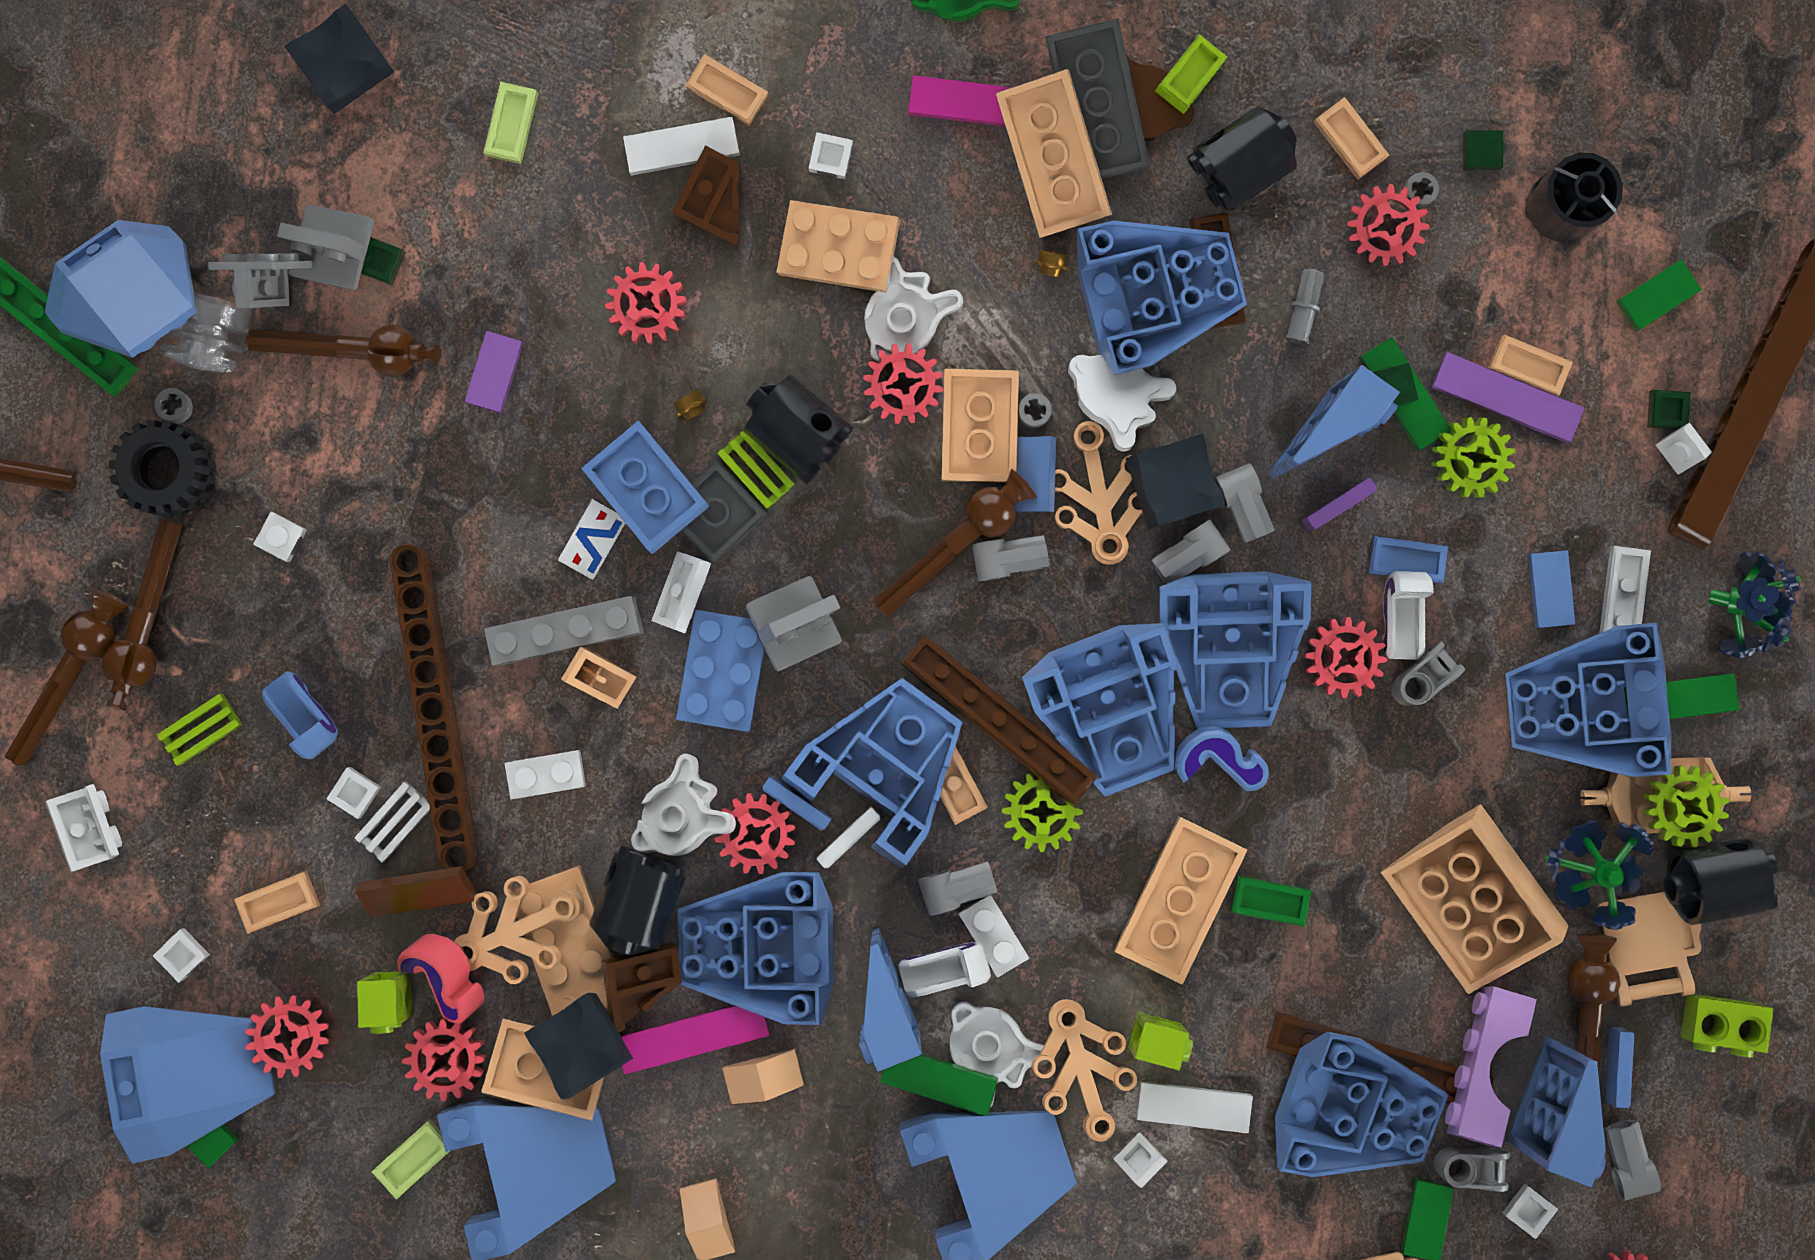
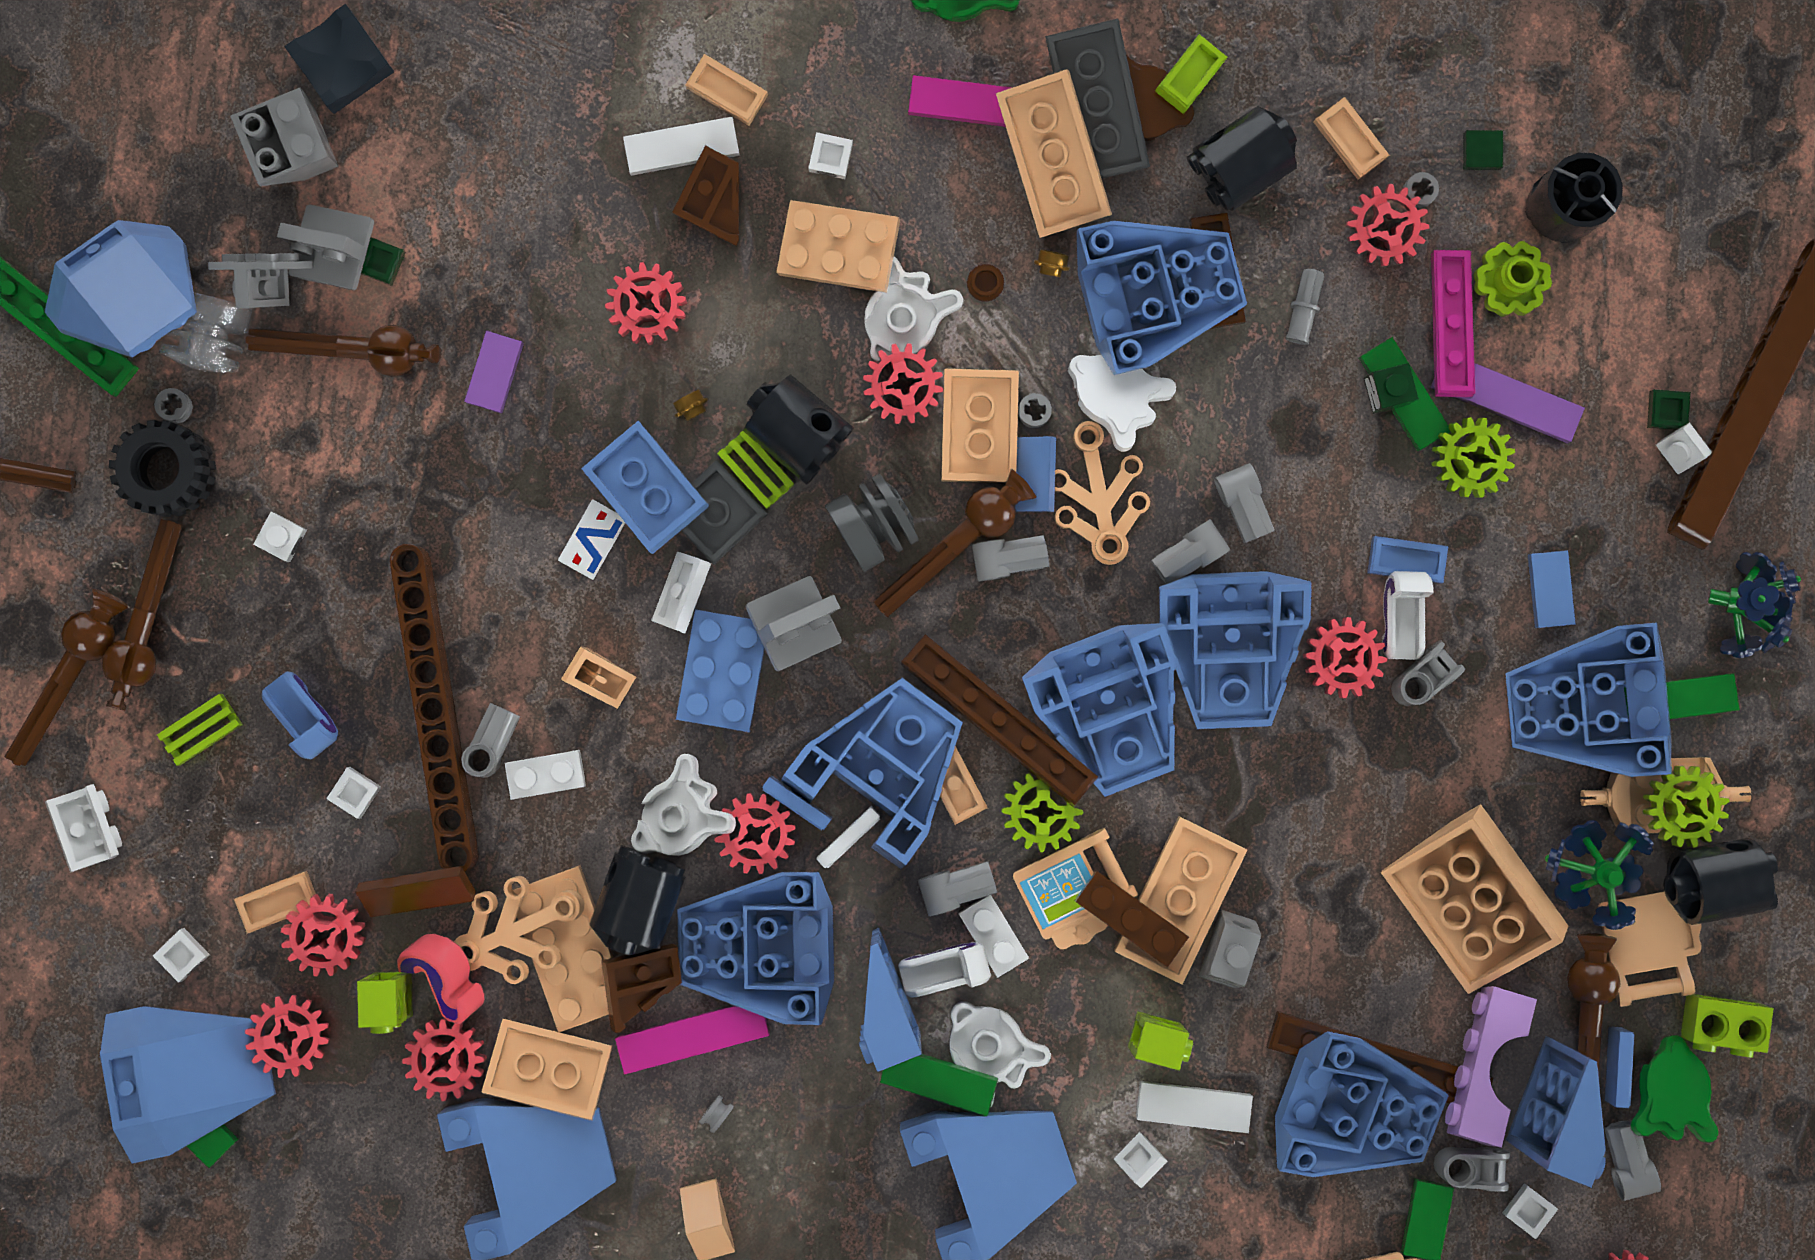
(284, 139): none -> light grey slope
(316, 922): none -> coral gear
(373, 845): white tile -> none
(411, 1159): yellowish green tile -> none
(492, 737): none -> light grey piece
(510, 122): yellowish green tile -> none
(564, 630): light grey arch -> none
(578, 1045): black brick -> none
(716, 1114): none -> light grey bush
(763, 1077): light nougat slope -> none
(872, 522): none -> dark grey wheel
(985, 282): none -> reddish brown plate
(1055, 882): none -> piece
(1080, 1064): light nougat plant -> none
(1131, 918): none -> reddish brown plate
(1174, 481): black brick -> none
(1215, 742): medium blue animal -> none
(1231, 950): none -> light grey torso
(1270, 901): green tile -> none
(1339, 504): medium lavender tile -> none
(1347, 410): medium blue slope -> none
(1452, 323): none -> dark pink tile
(1512, 279): none -> lime plant
(1530, 365): light nougat tile -> none
(1625, 587): white tile -> none
(1658, 295): green tile -> none
(1675, 1094): none -> green tile

